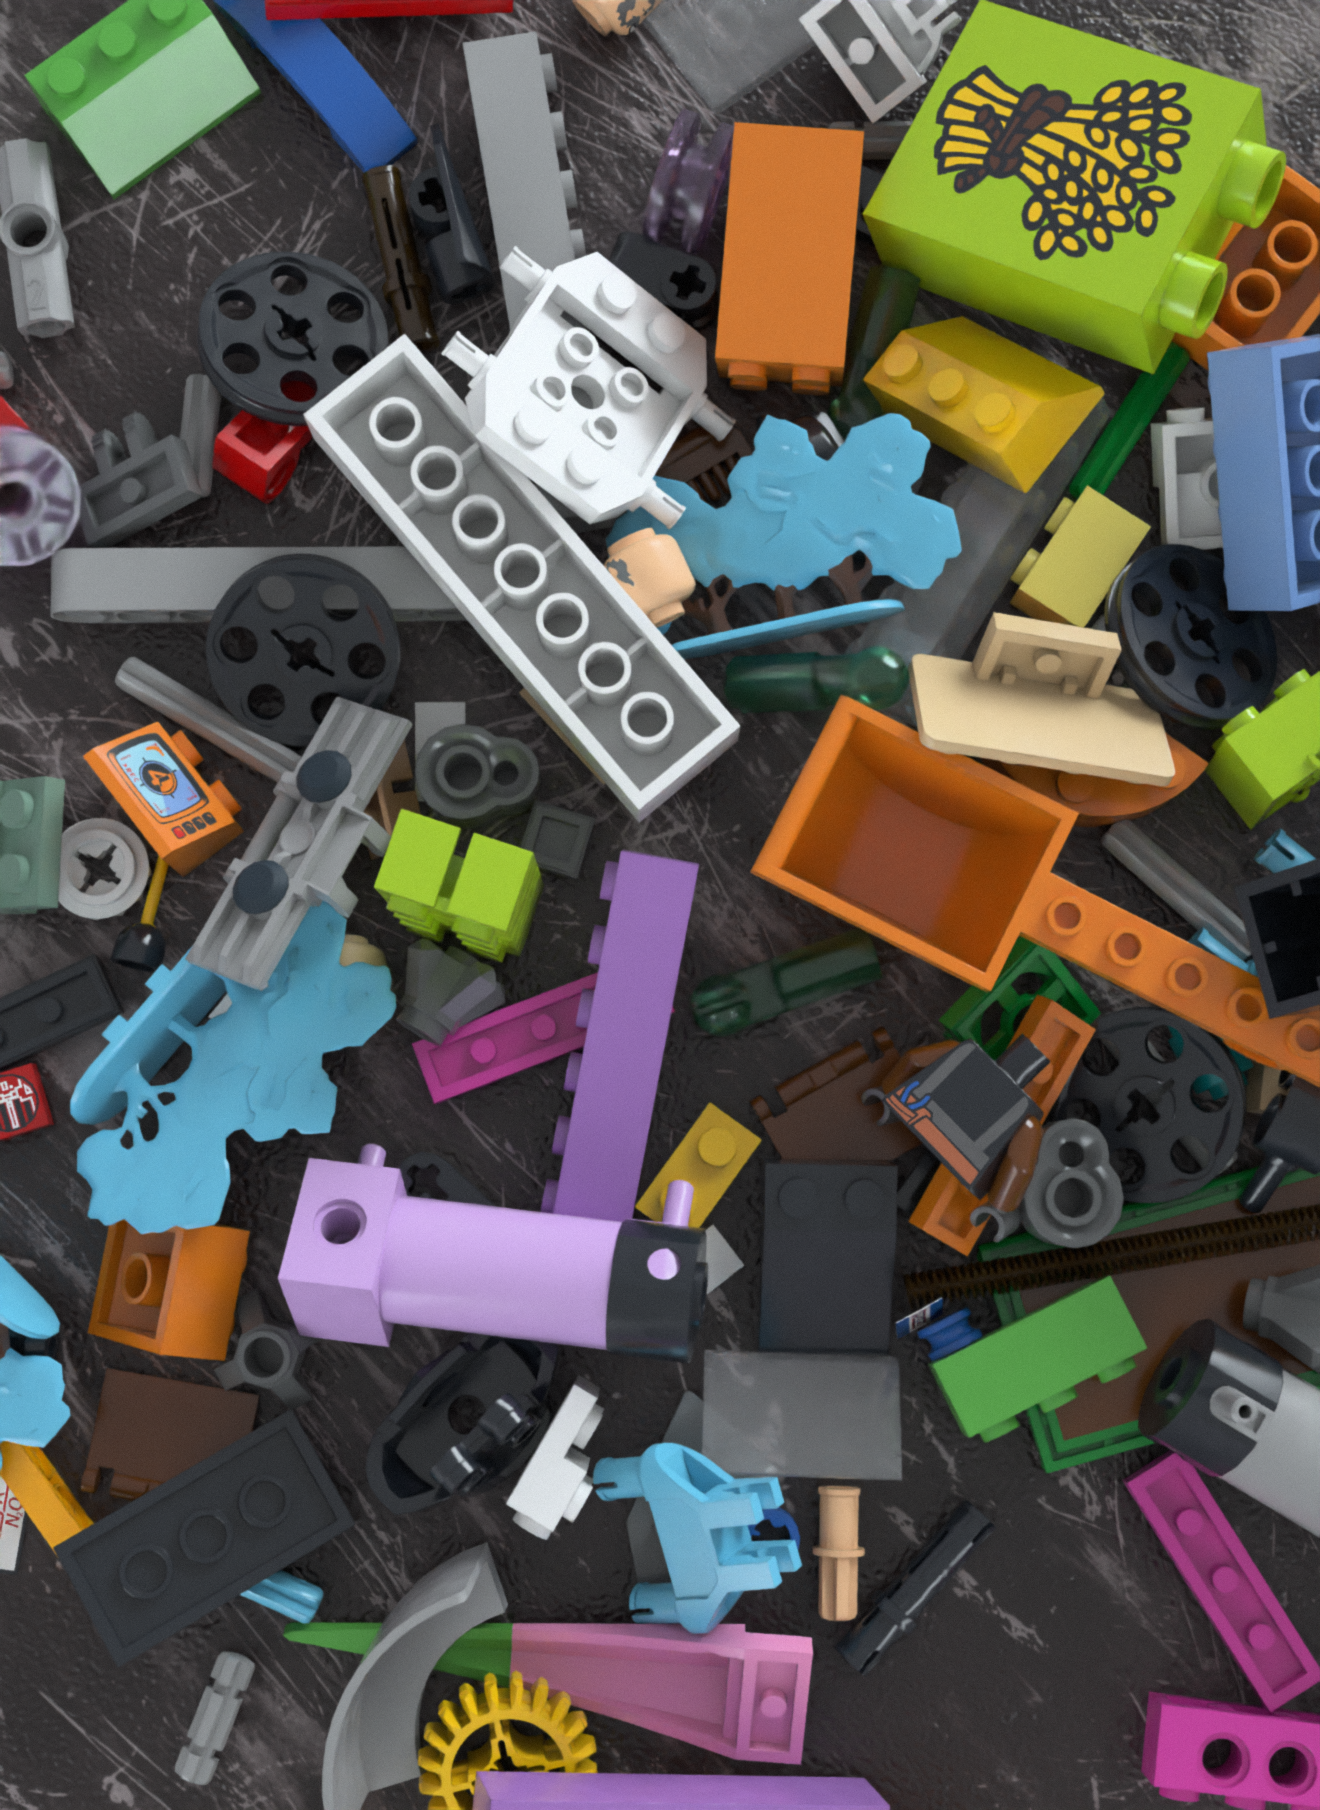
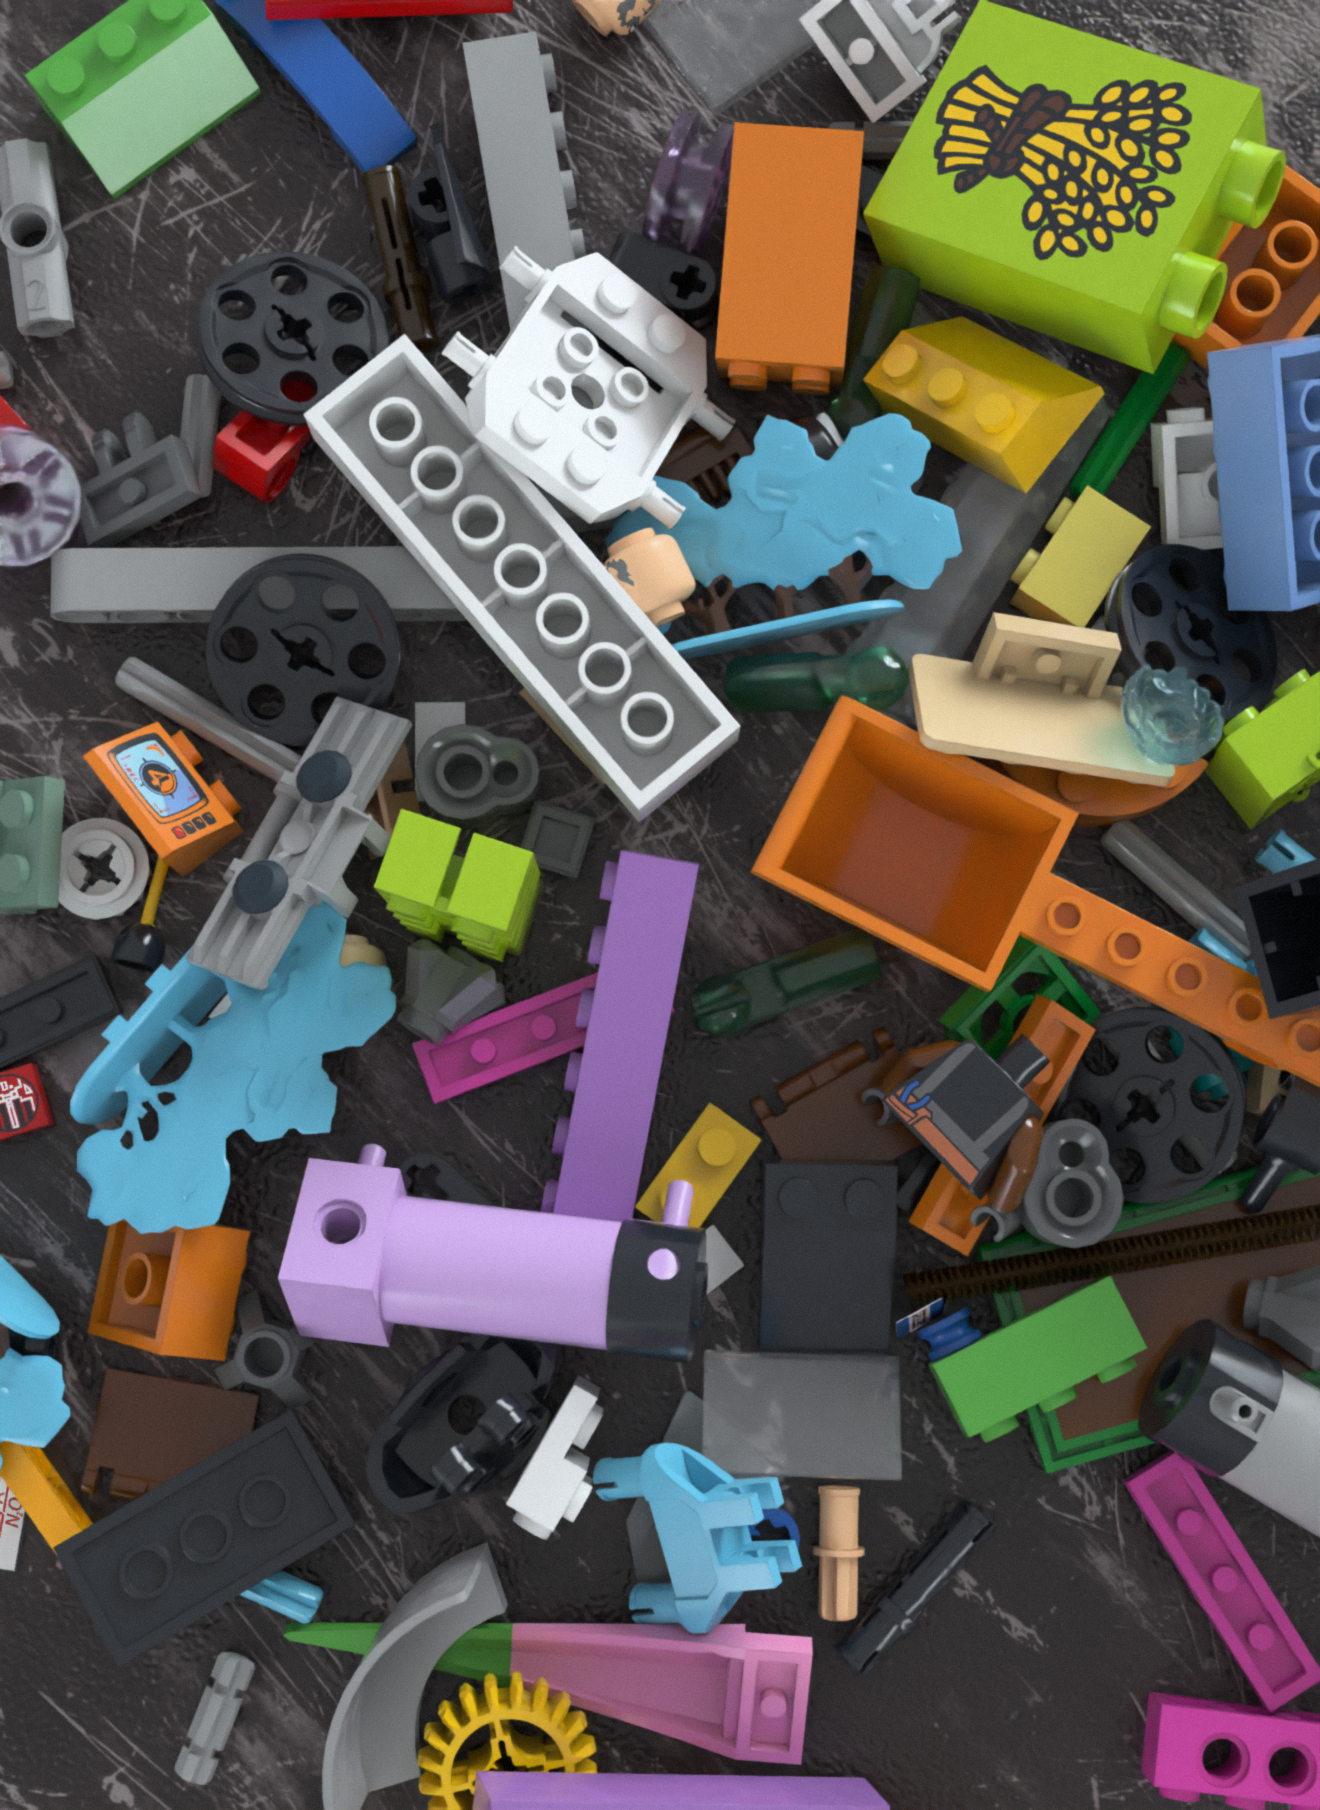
(1170, 716): none -> clear light blue hair

